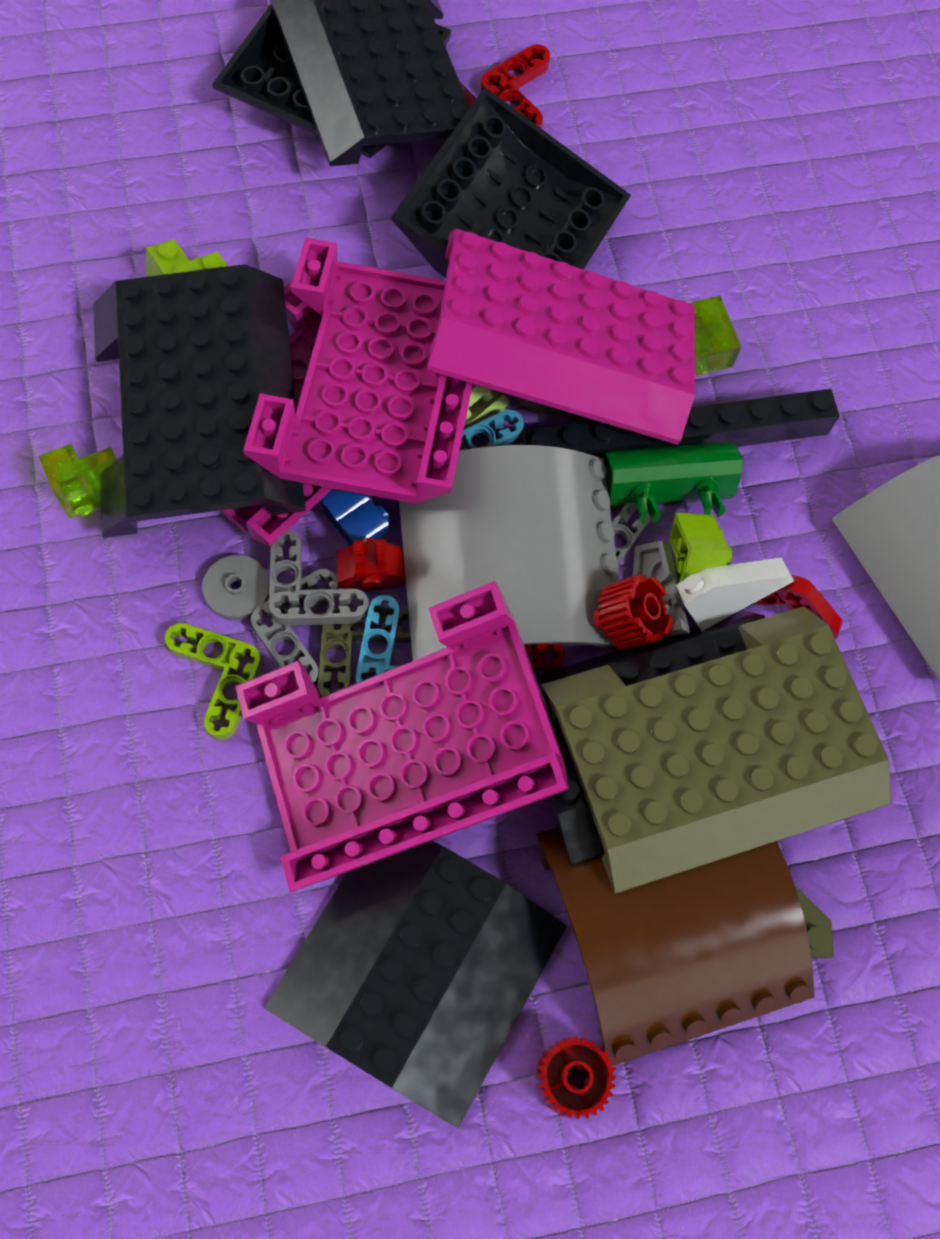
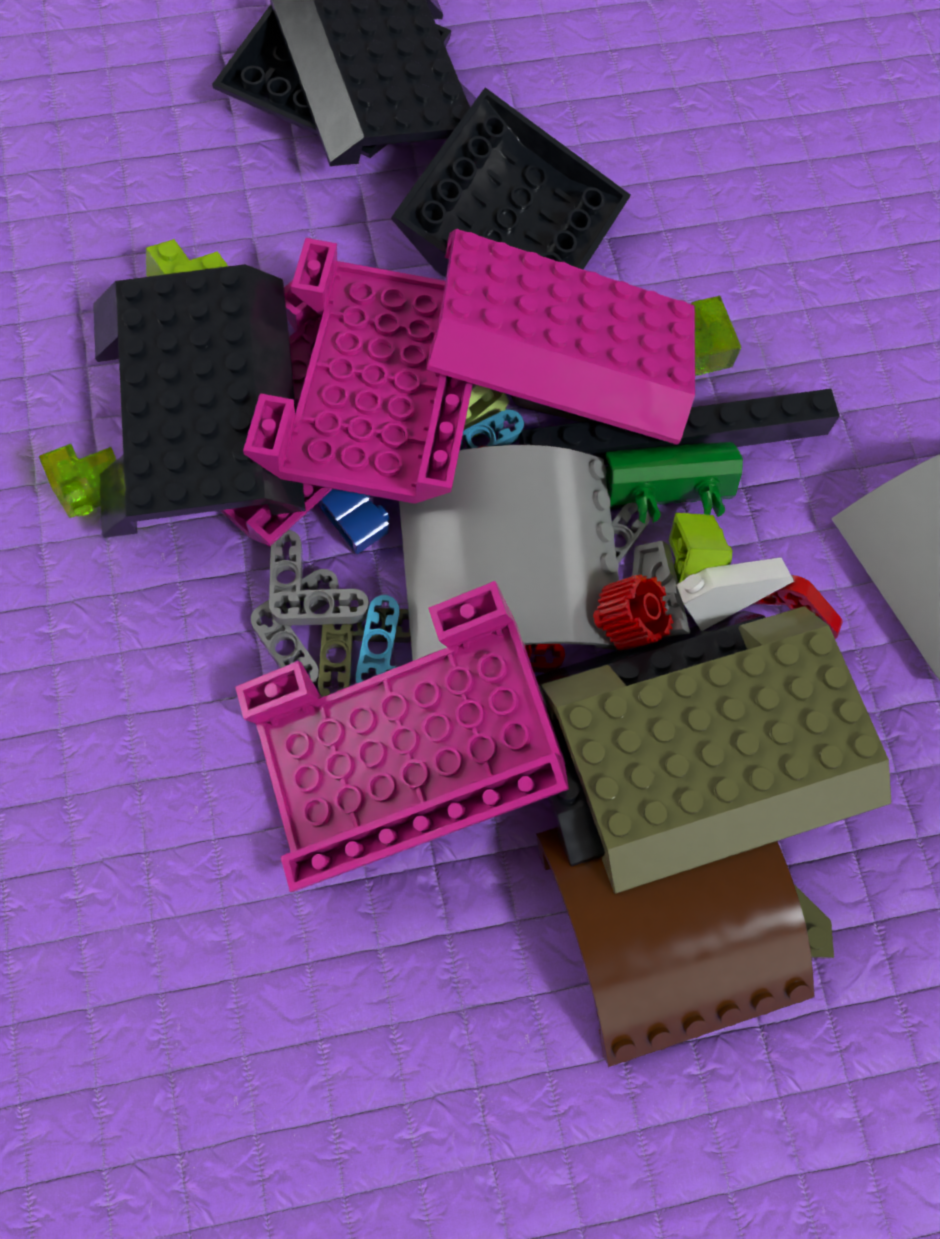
(226, 662): lime beam -> none
(240, 602): light grey plate -> none
(370, 565): red hinge -> none
(419, 973): black slope -> none
(510, 84): red beam -> none
(596, 1084): red brick -> none

